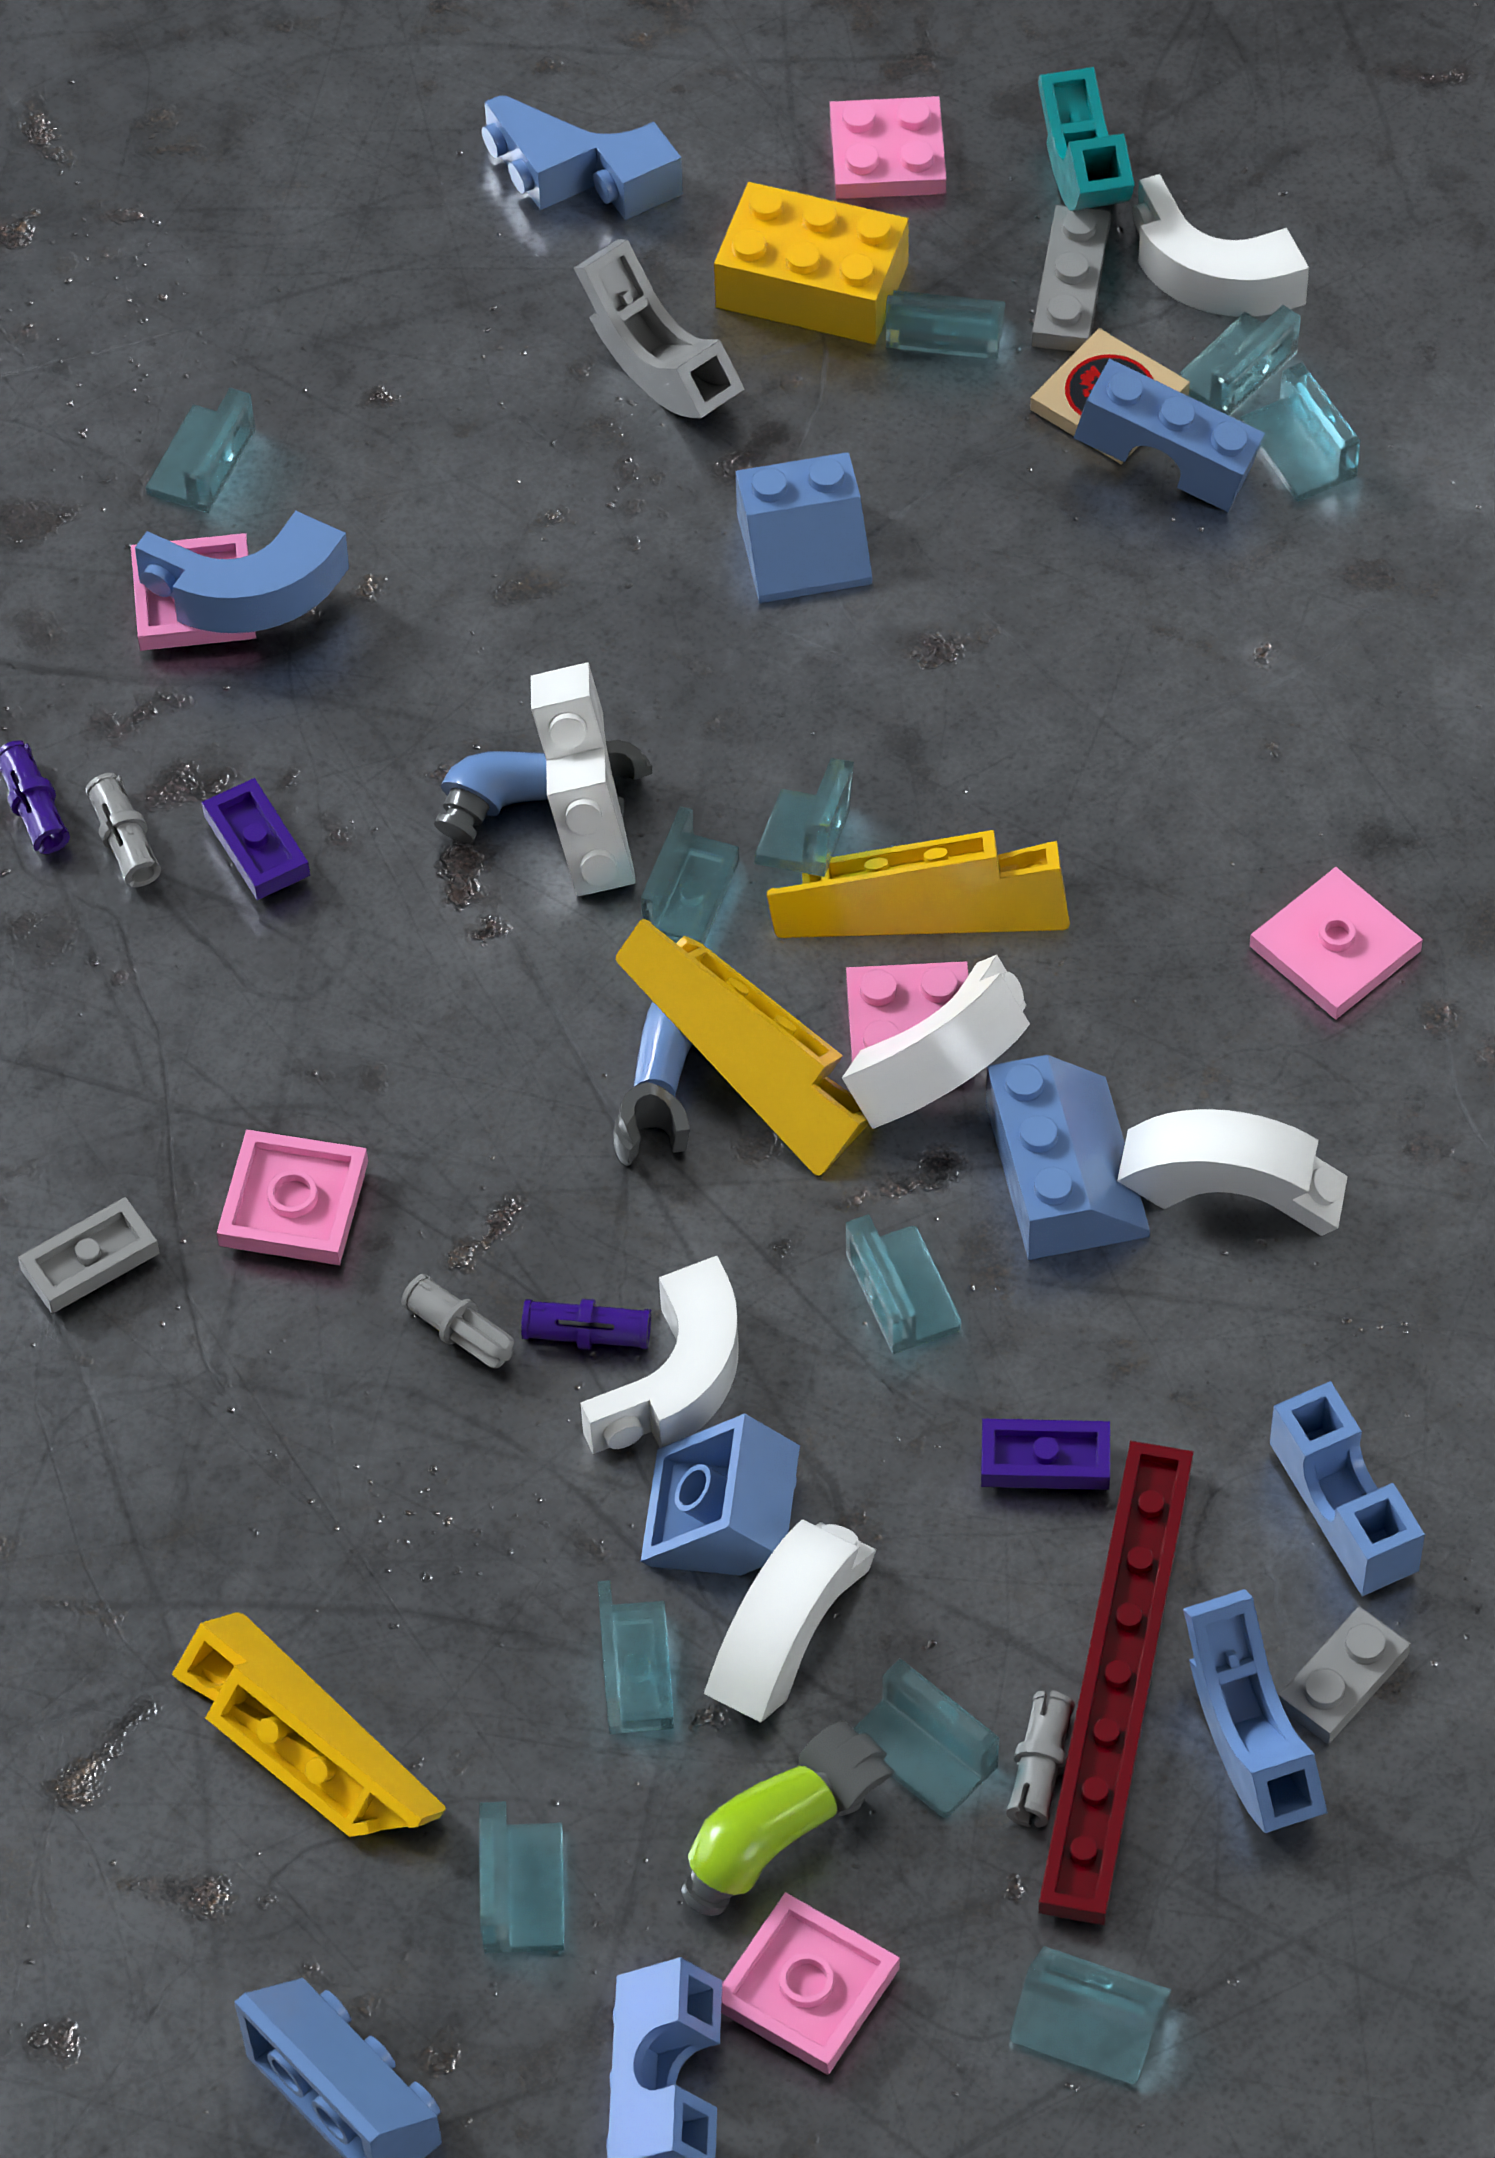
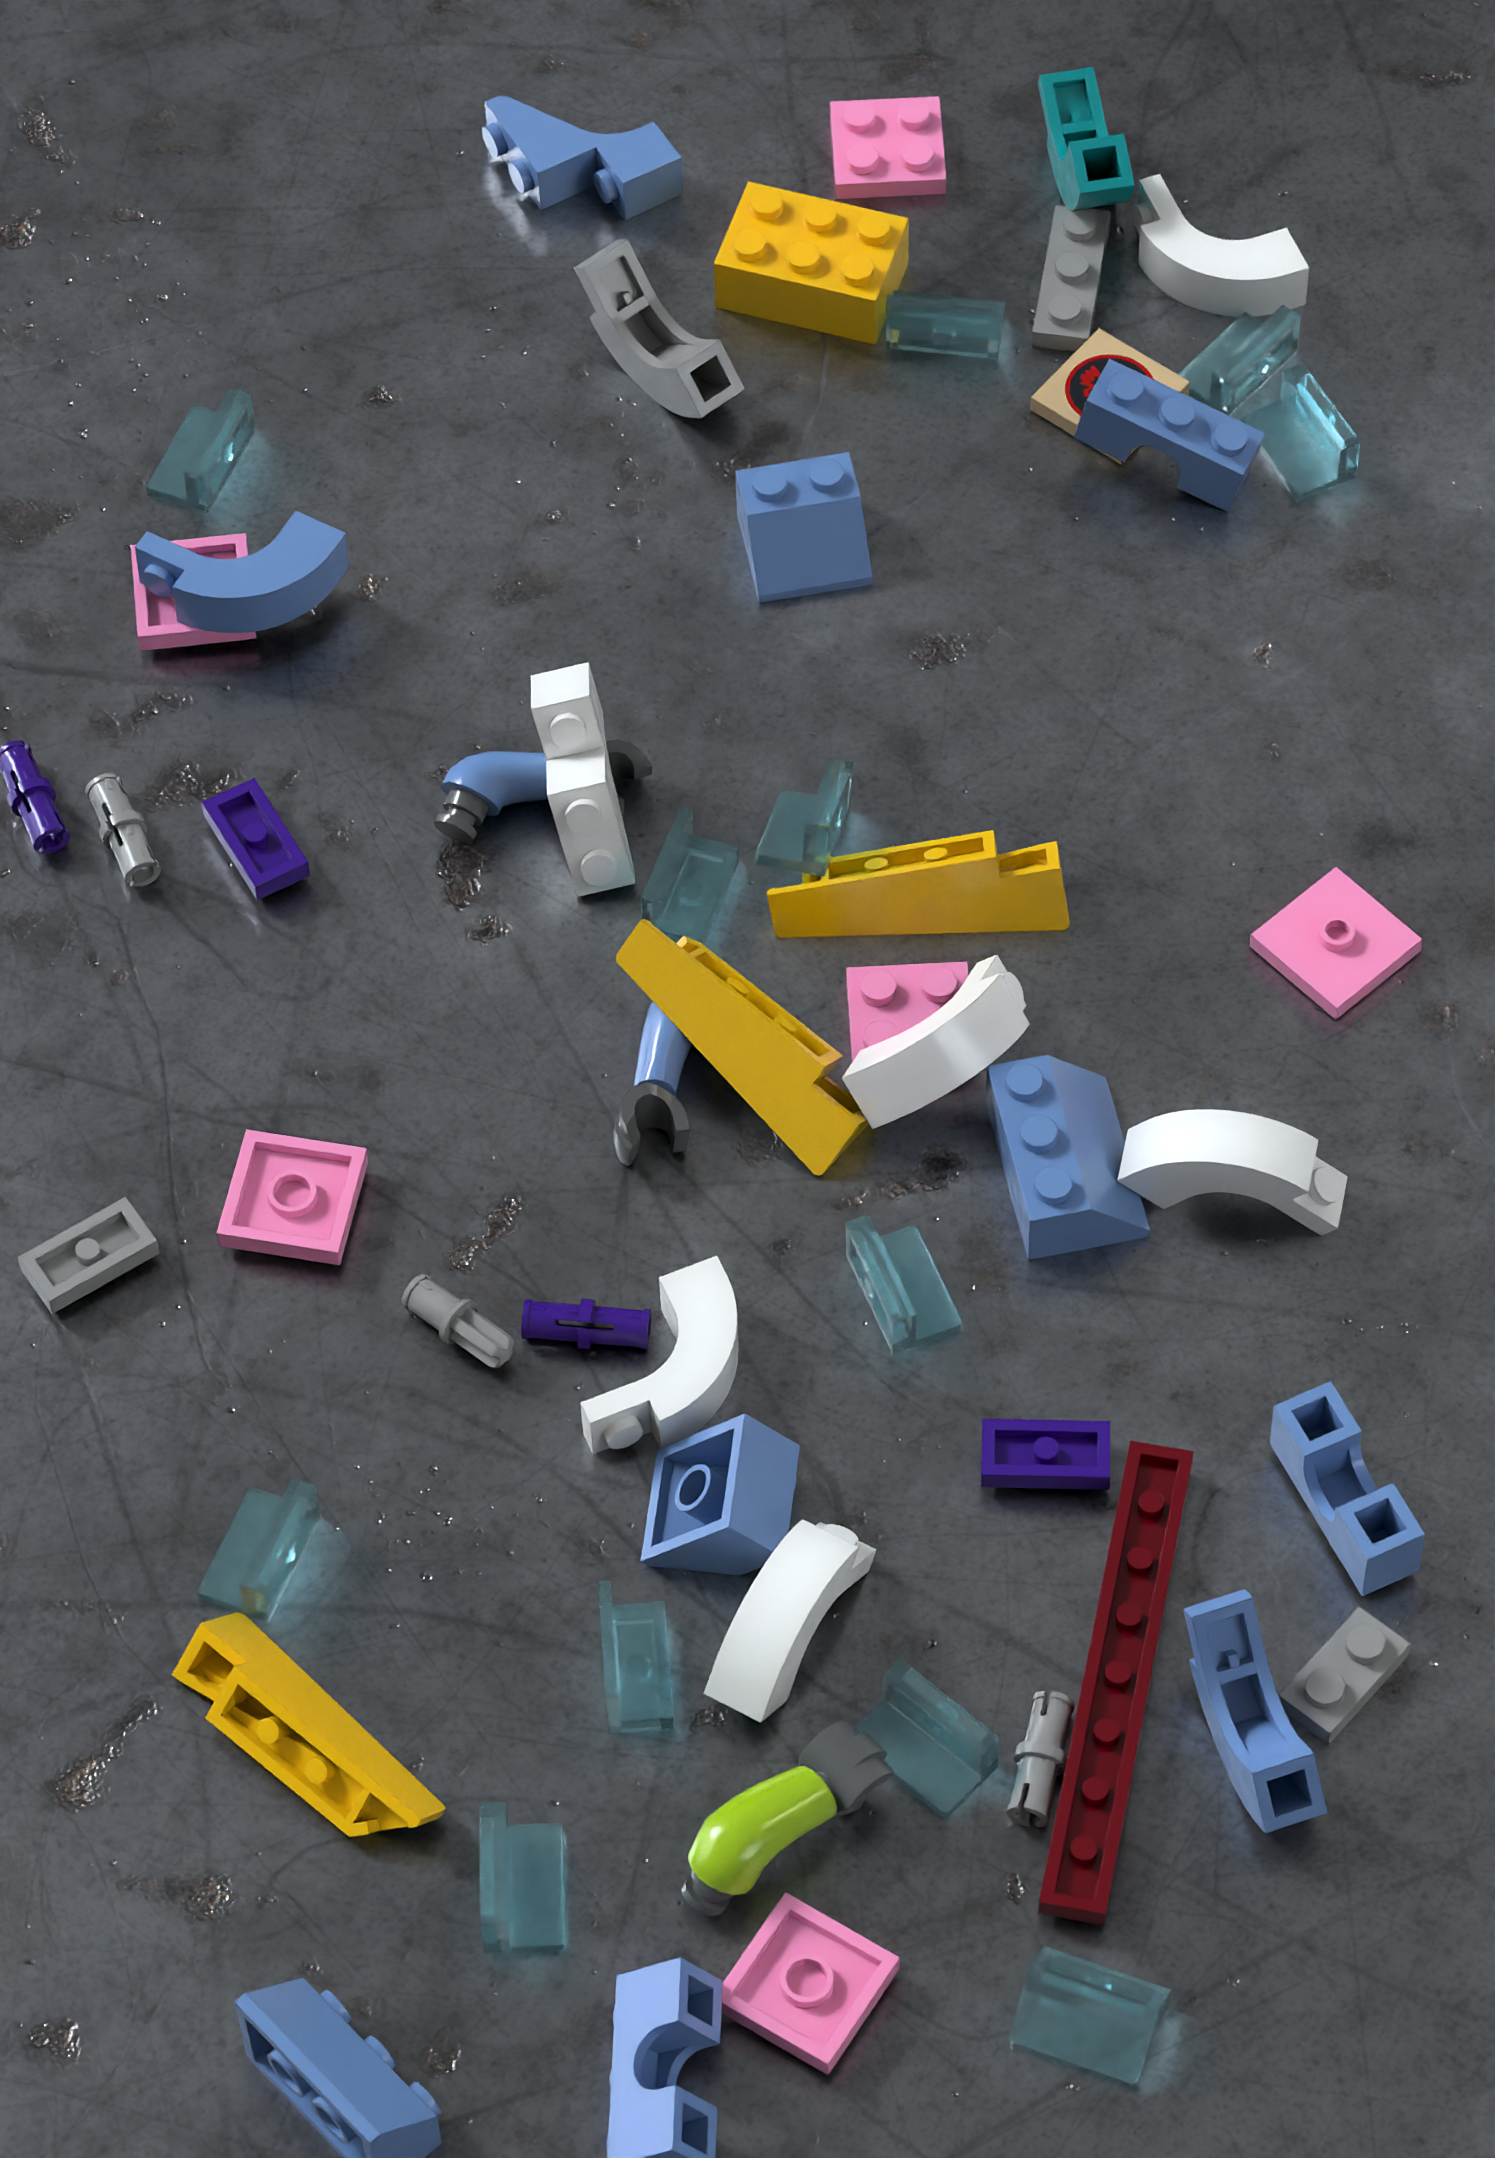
(262, 1550): none -> clear light blue panel

